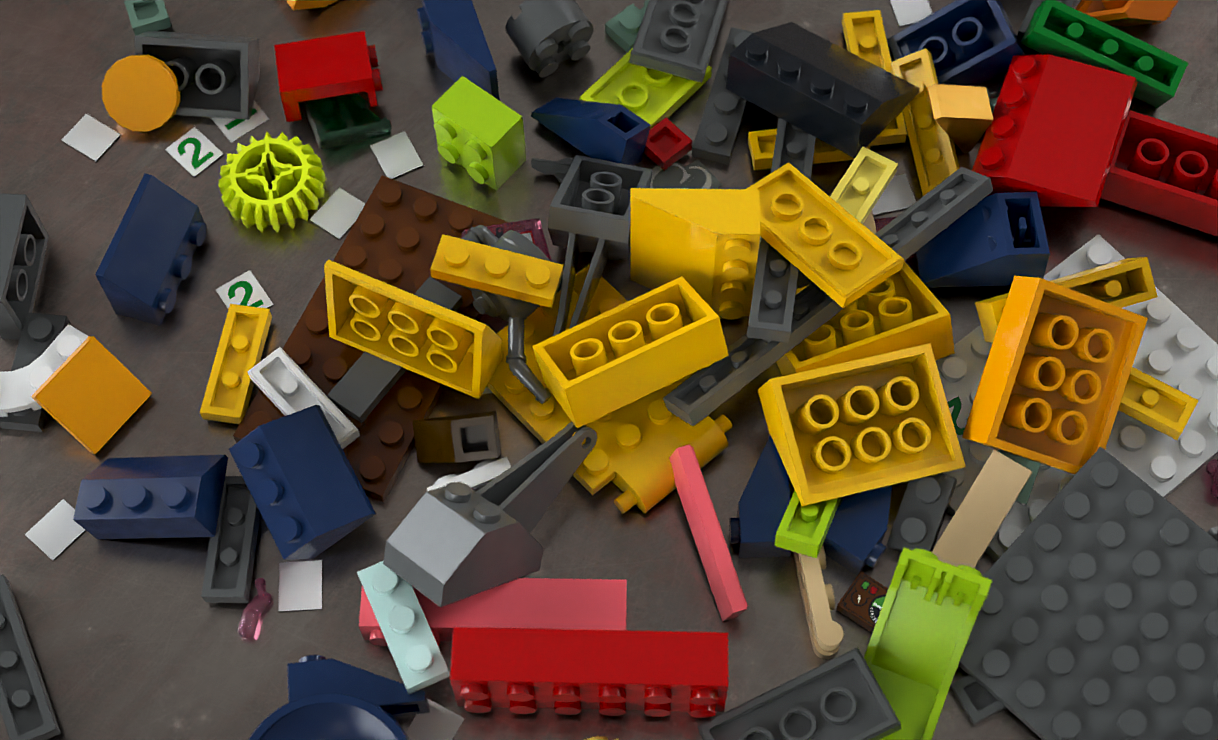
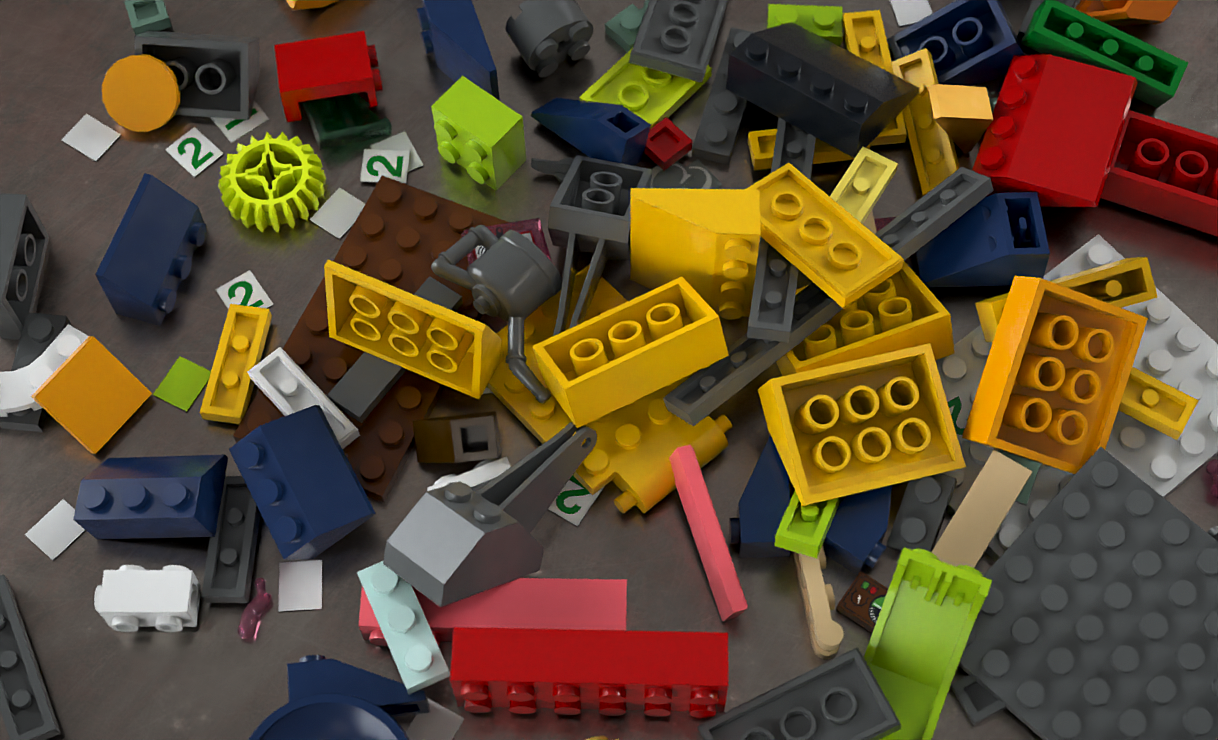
(148, 598): none -> white brick
(182, 383): none -> lime sticker
(386, 163): none -> white sticker
(496, 271): yellow plate -> none
(573, 501): none -> white sticker
(820, 20): none -> lime plate
(895, 196): white sticker -> none

